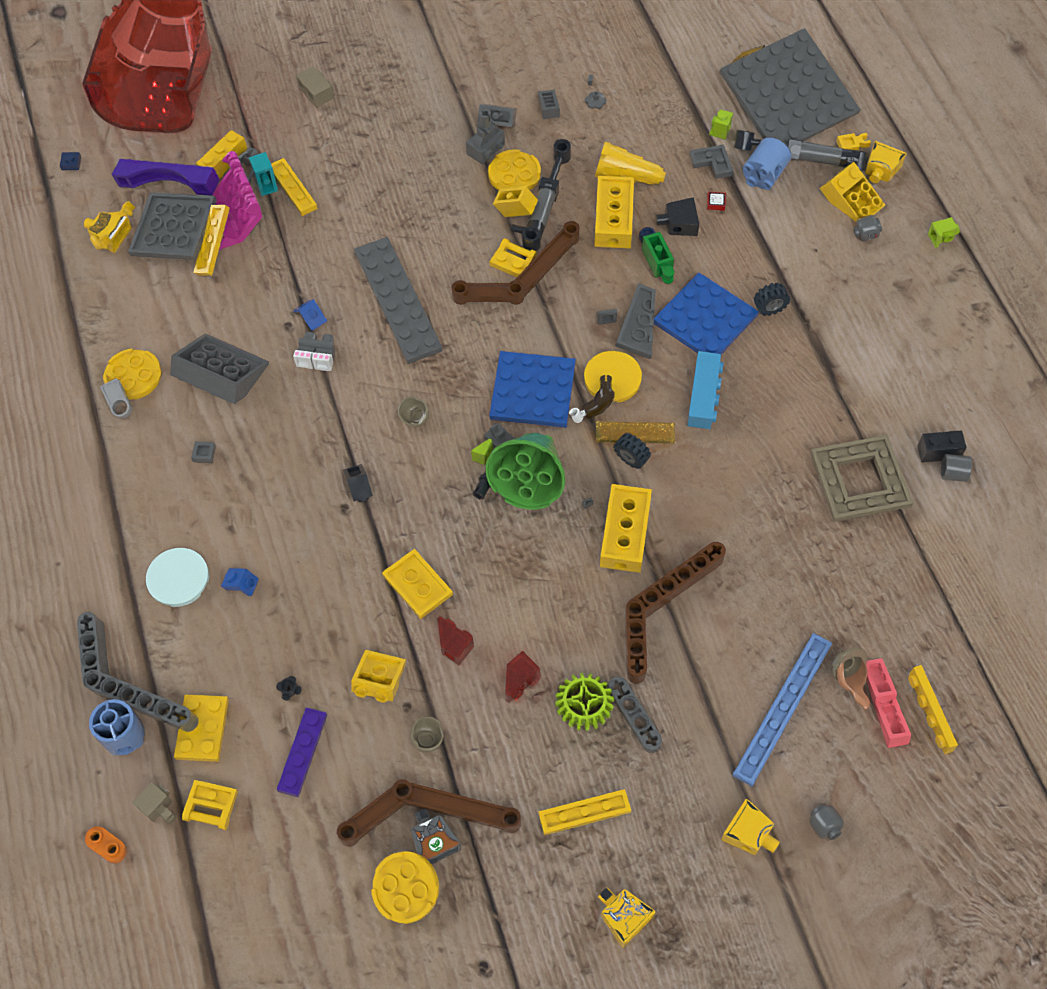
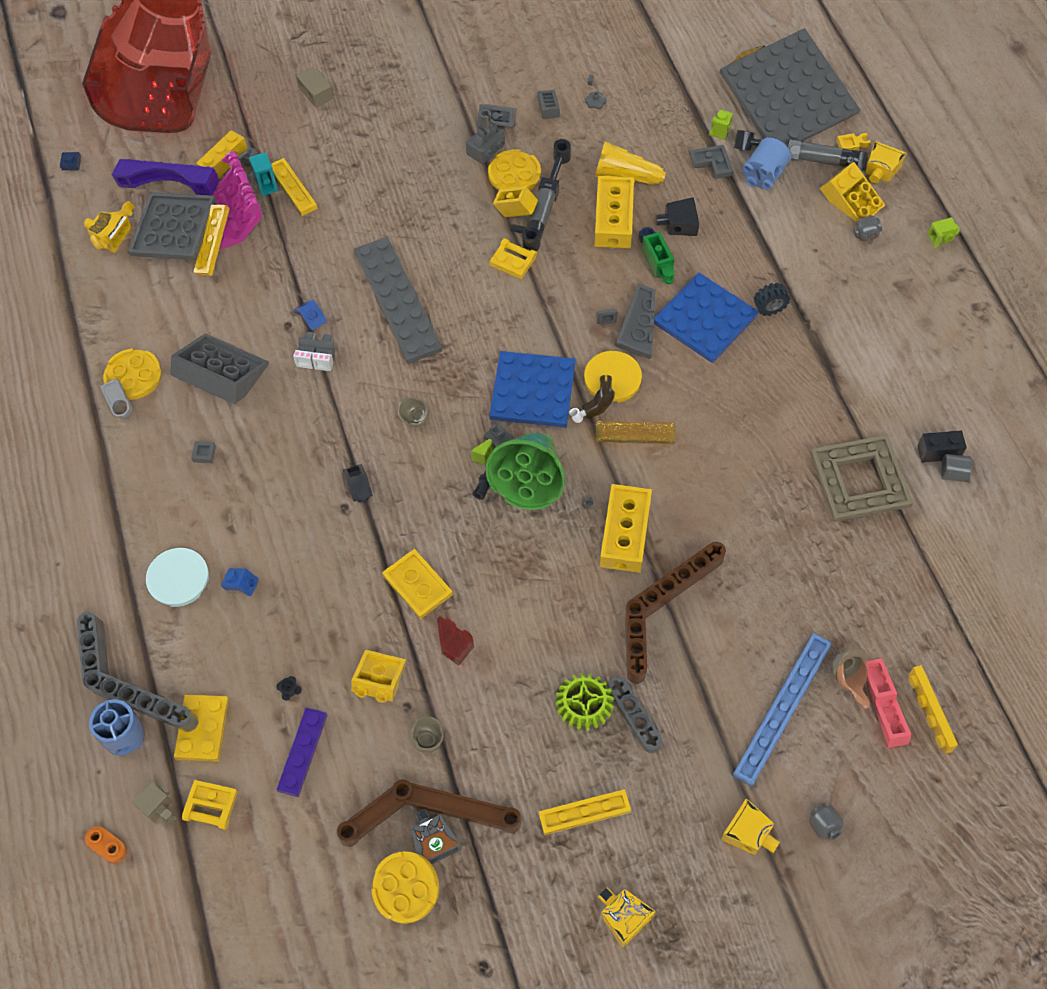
(519, 675): clear red slope -> none
(527, 280): reddish brown piece -> none
(632, 450): black wheel -> none
(704, 390): dark azure brick -> none
(716, 201): tile -> none

